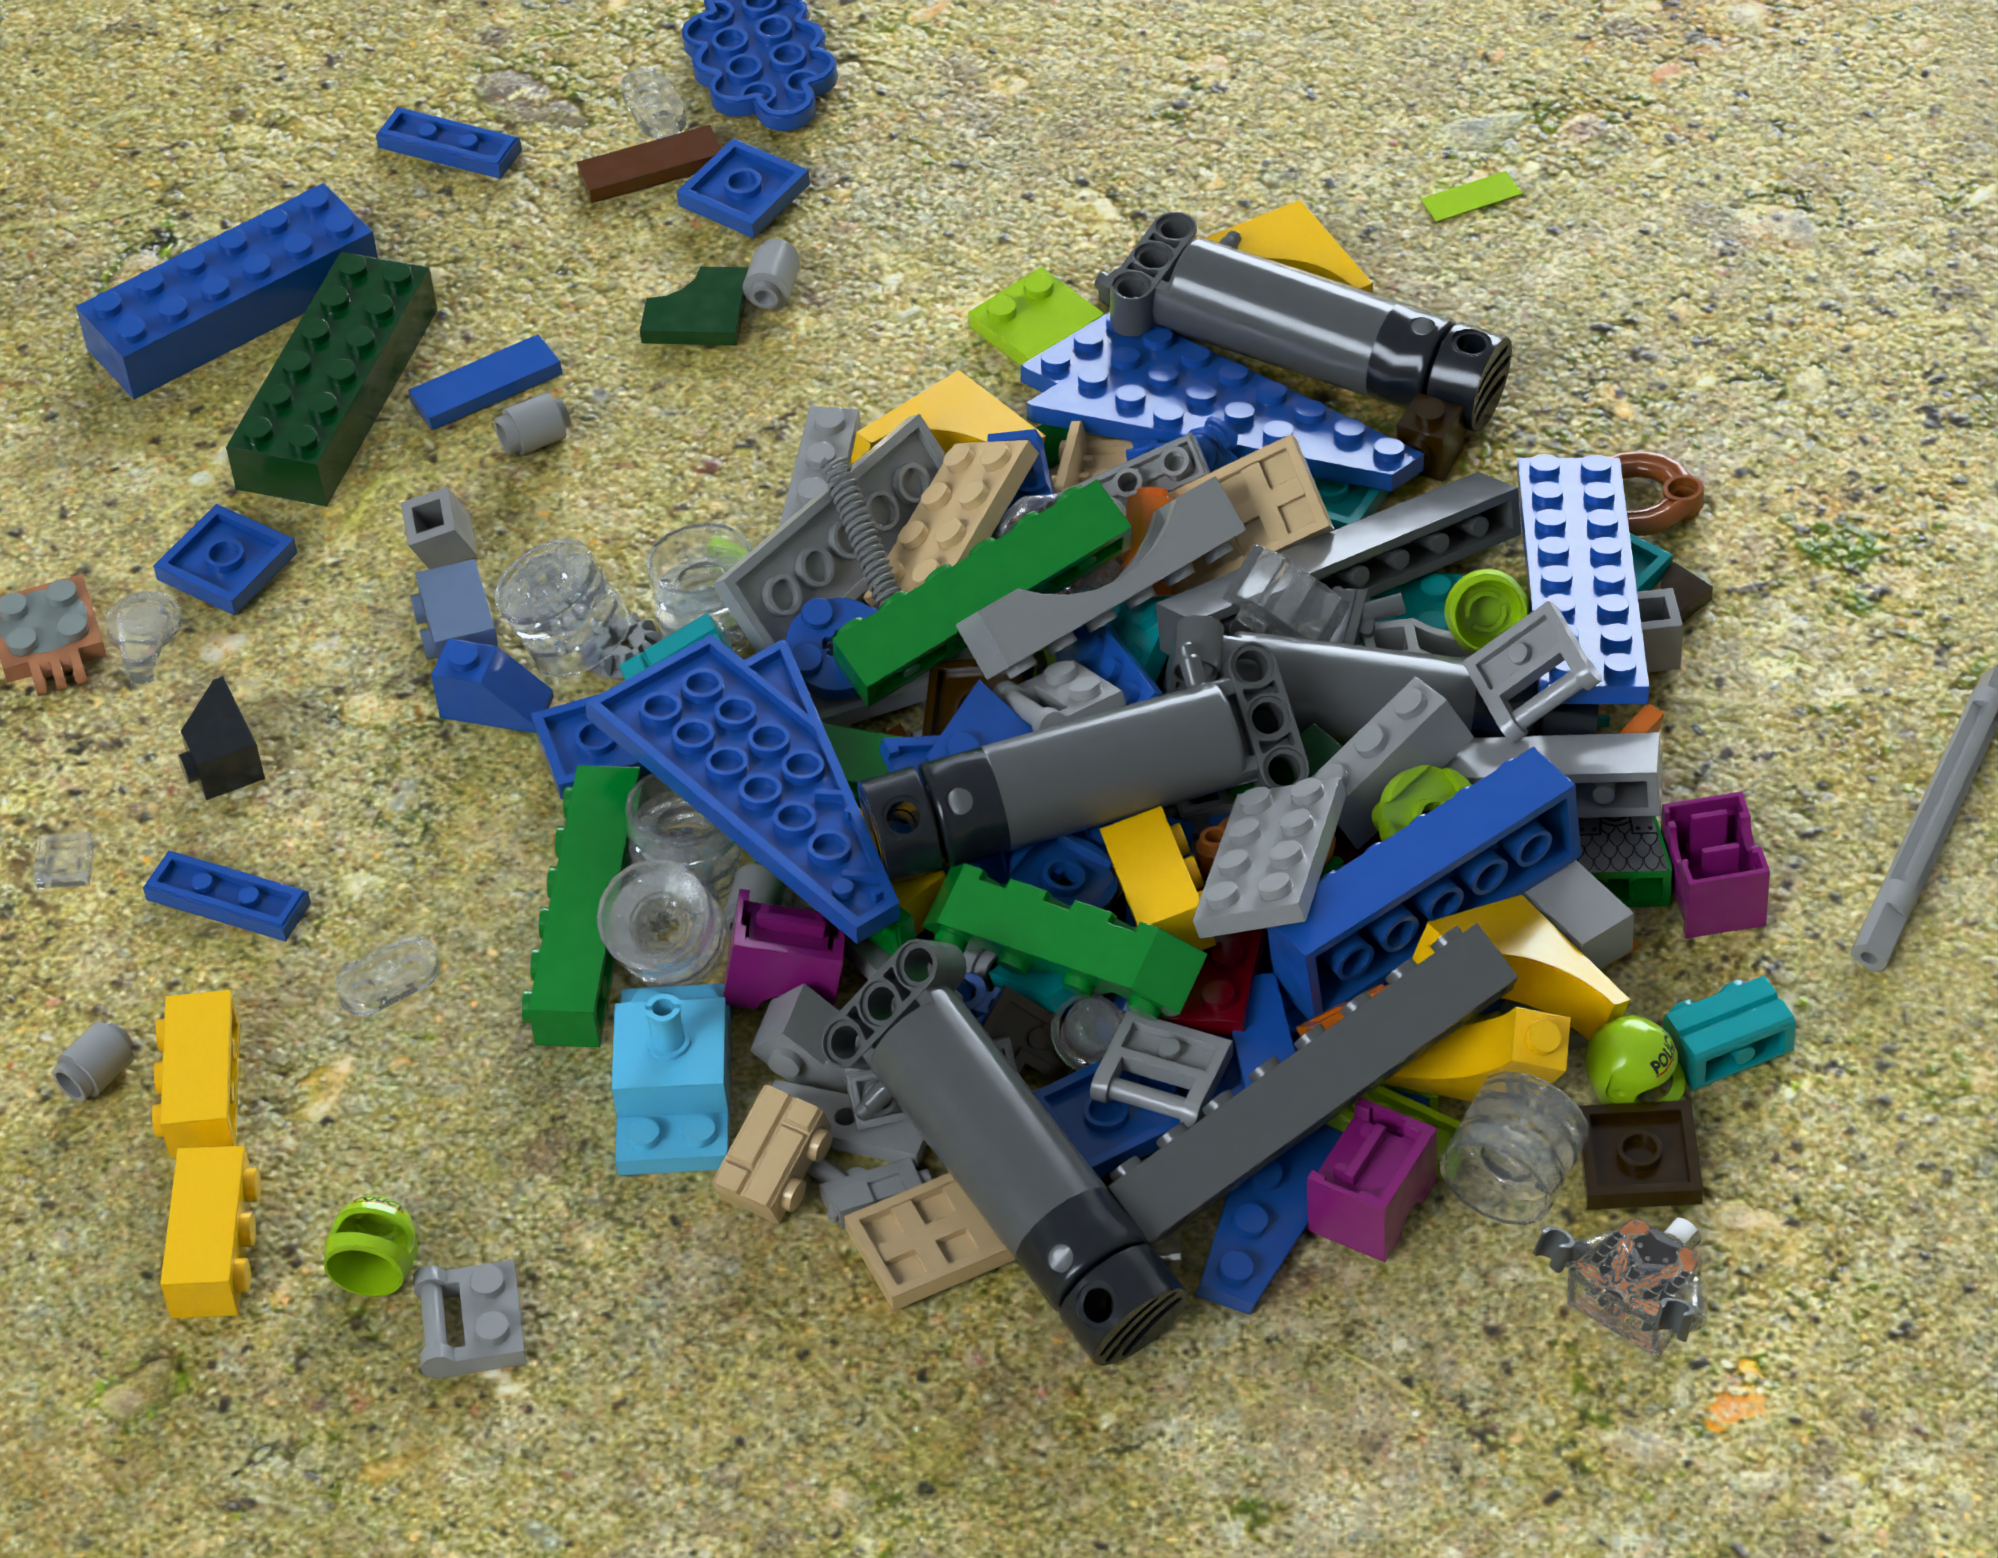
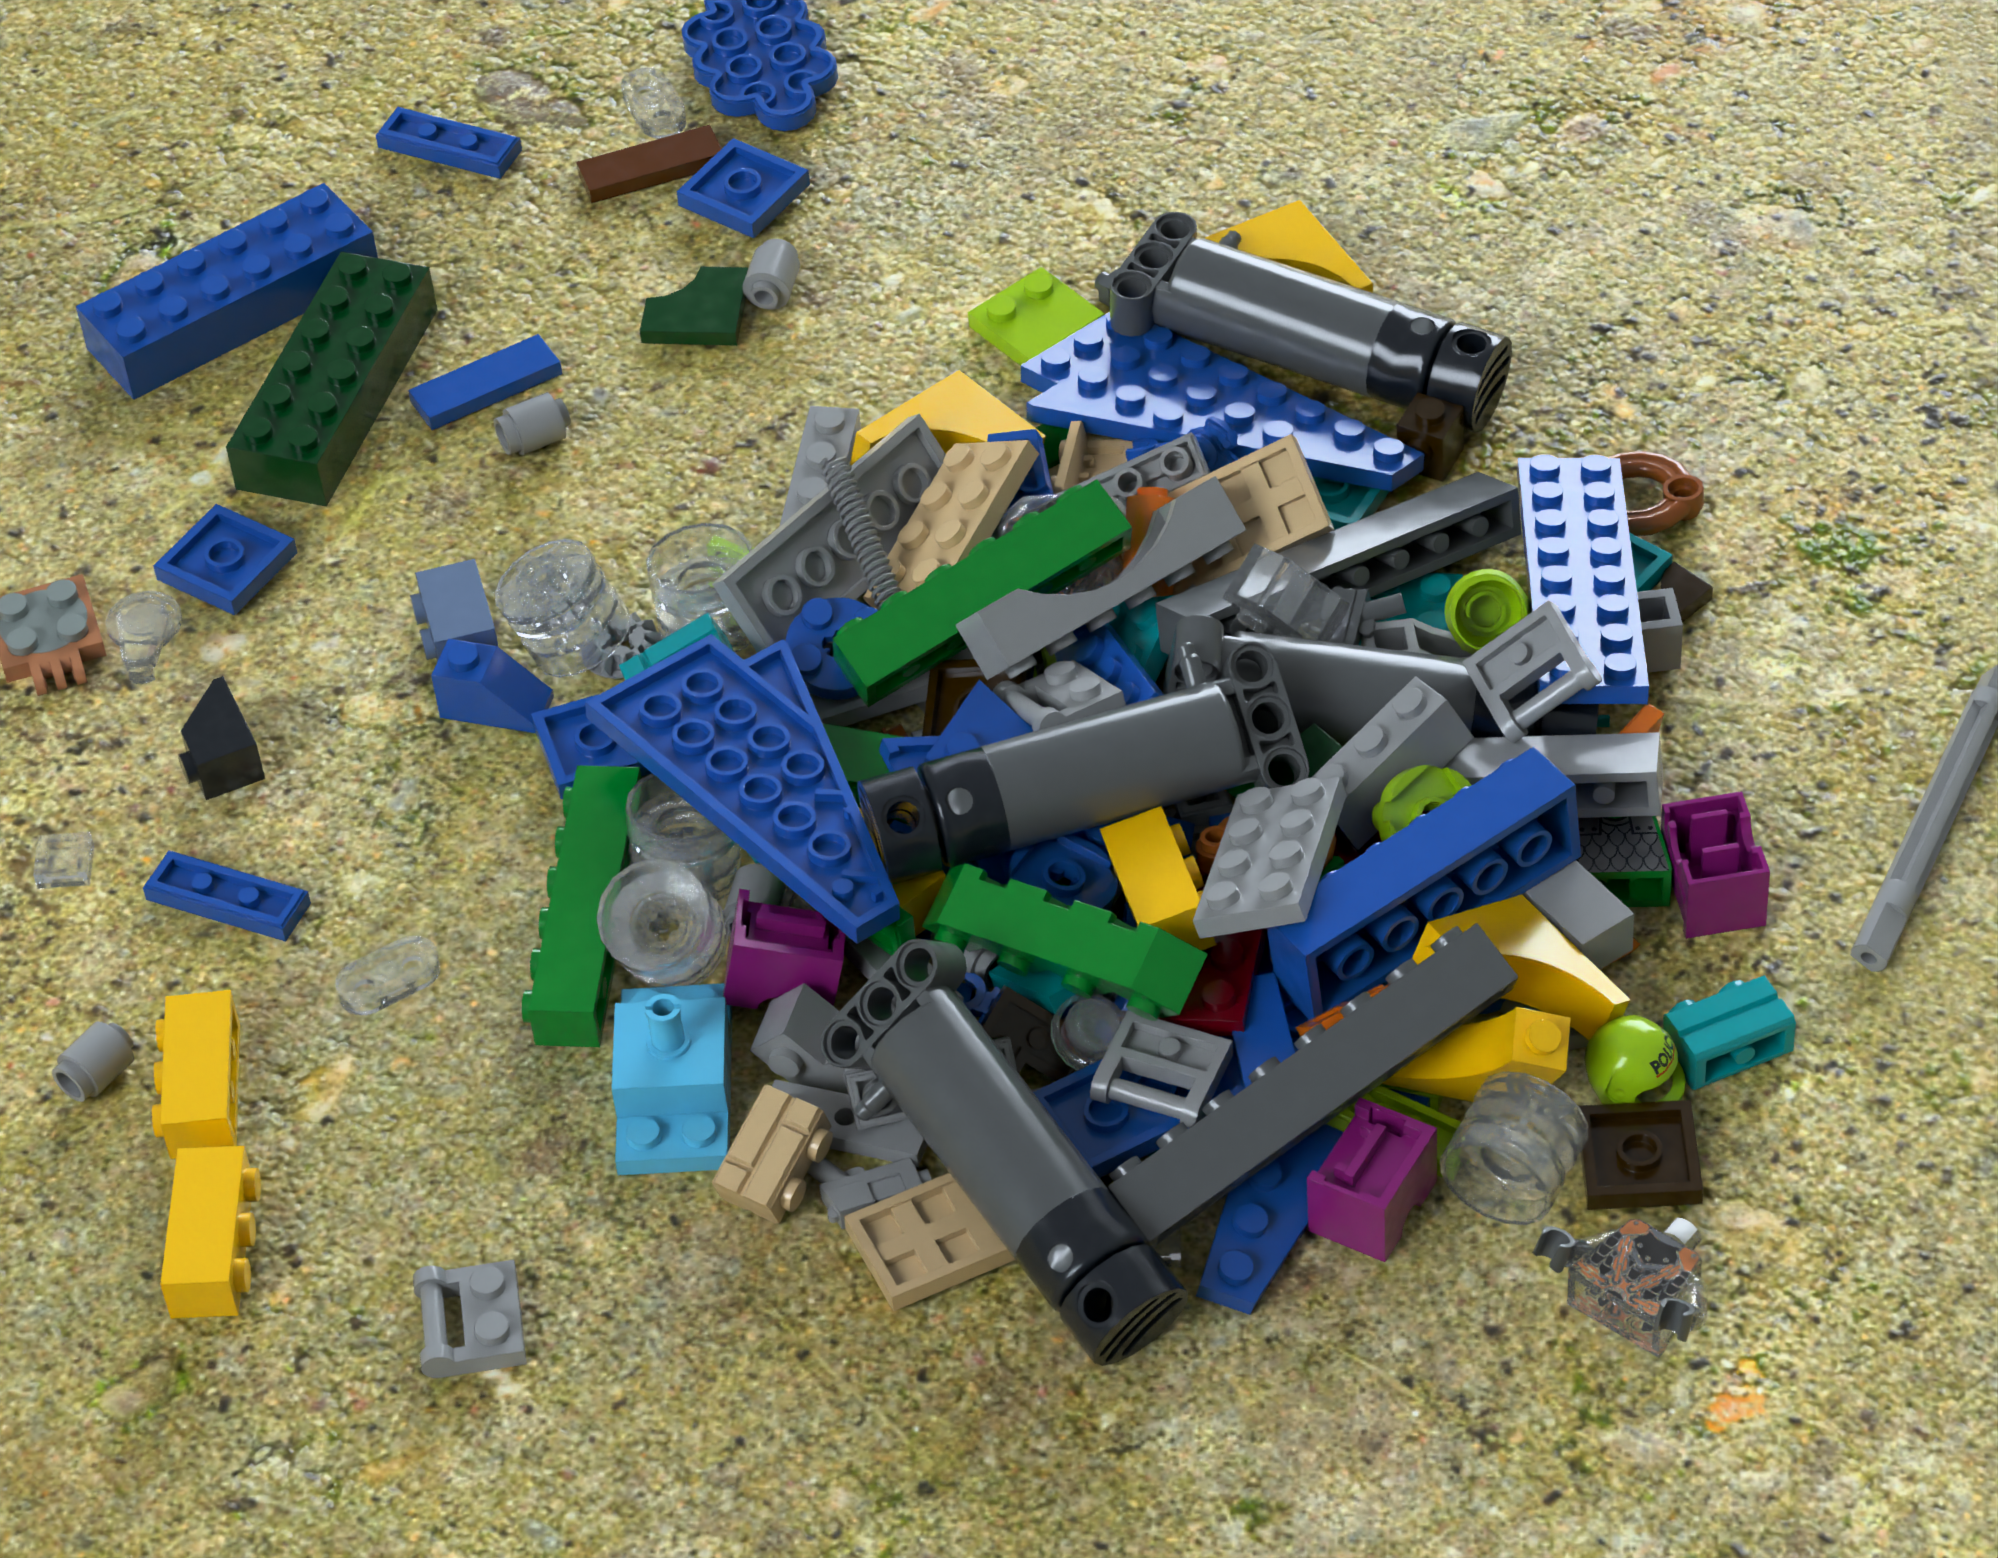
(371, 1246): lime helmet -> none
(439, 528): light grey brick -> none
(1471, 196): lime sticker -> none

